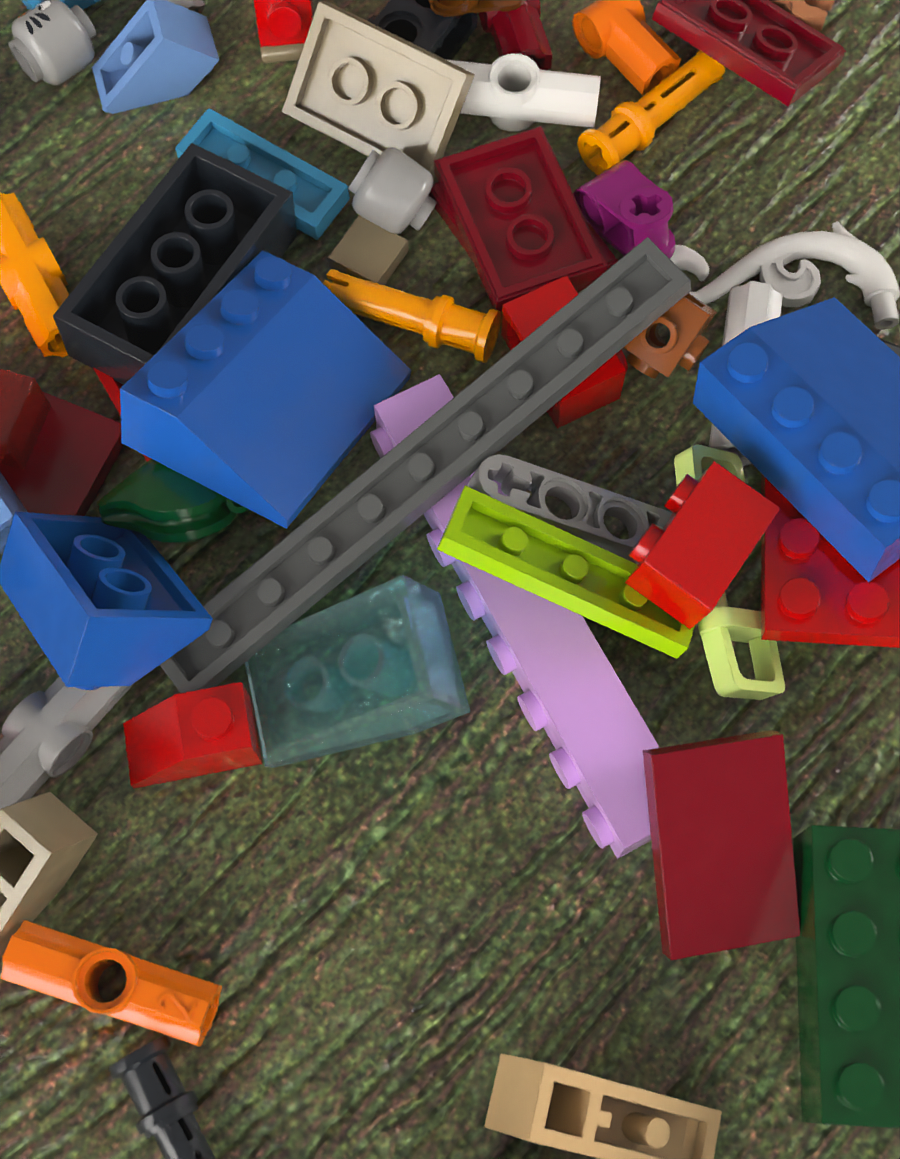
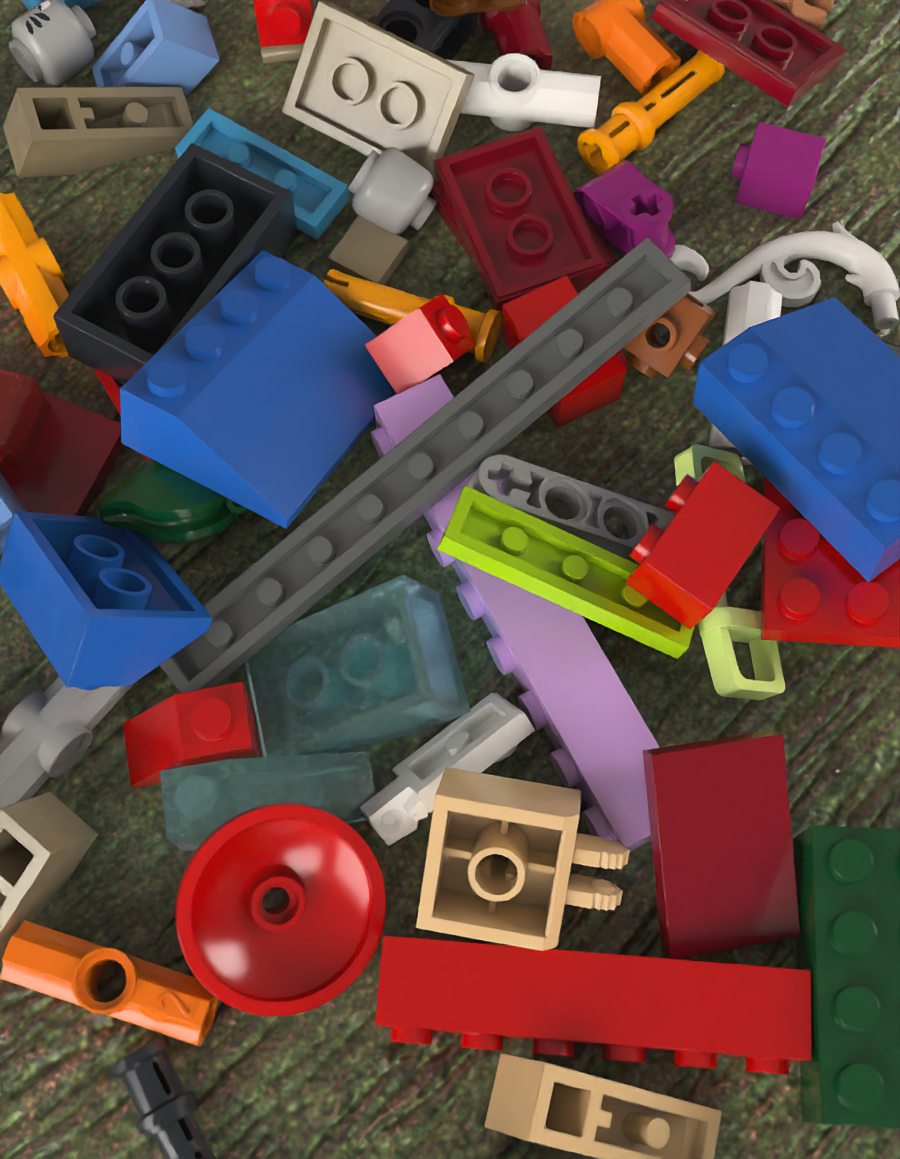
(91, 127): none -> dark tan slope
(210, 793): none -> clear light blue slope
(306, 946): none -> red dish
(421, 344): none -> brick
(467, 744): none -> white hinge
(520, 898): none -> tan hinge
(594, 1001): none -> red brick
(778, 170): none -> magenta brick

